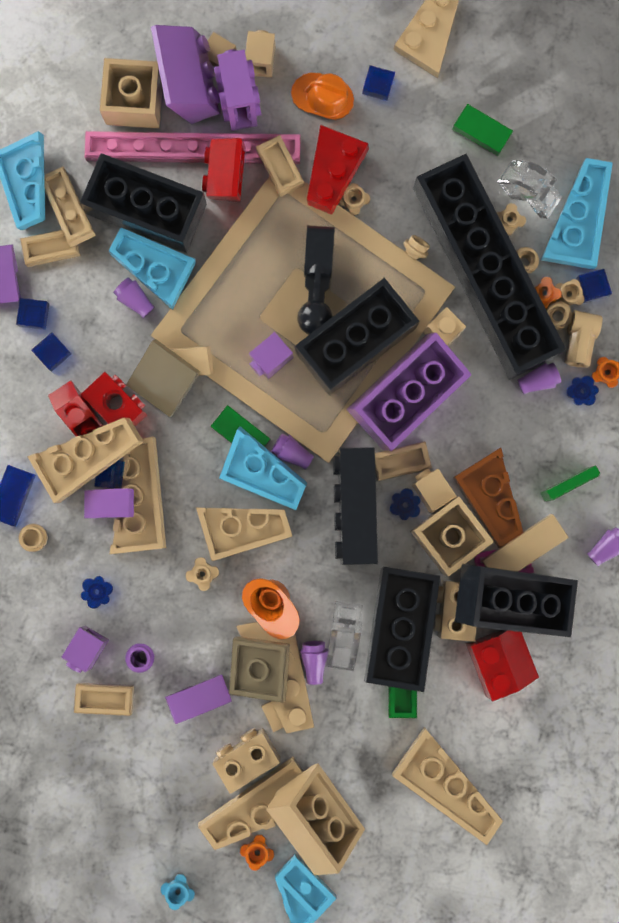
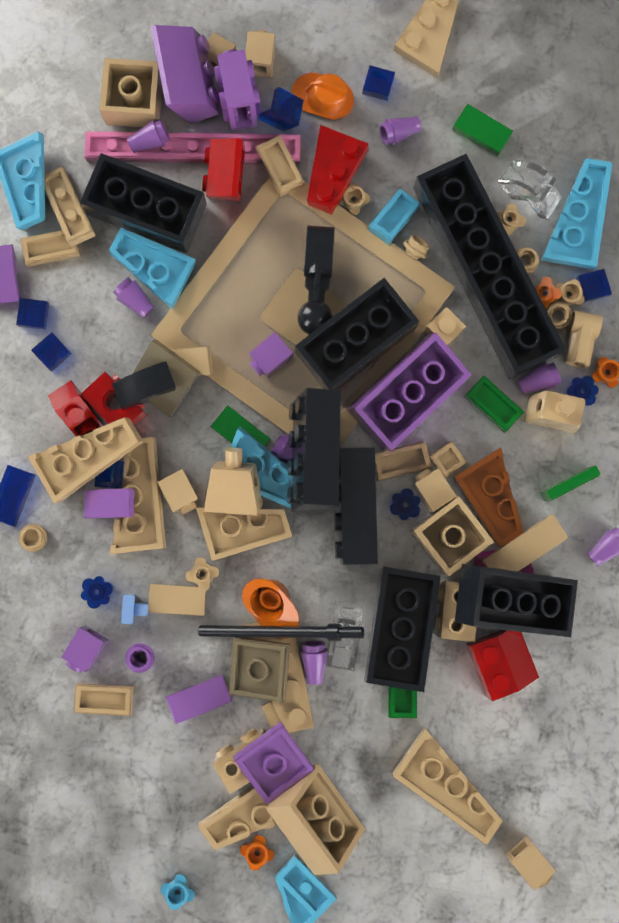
(130, 608): none -> light blue tile
(143, 385): none -> black slope
(148, 137): none -> medium lavender cone
(176, 599): none -> tan tile
(179, 492): none -> tan brick
(234, 486): none -> tan torso
(273, 763): none -> medium lavender tile
(284, 111): none -> clear blue panel
(314, 451): none -> black brick
(332, 631): none -> black bar
(394, 216): none -> medium azure tile
(398, 129): none -> medium lavender cone
(448, 459): none -> tan tile
(494, 404): none -> green tile
(531, 863): none -> tan brick
(557, 411): none -> tan torso

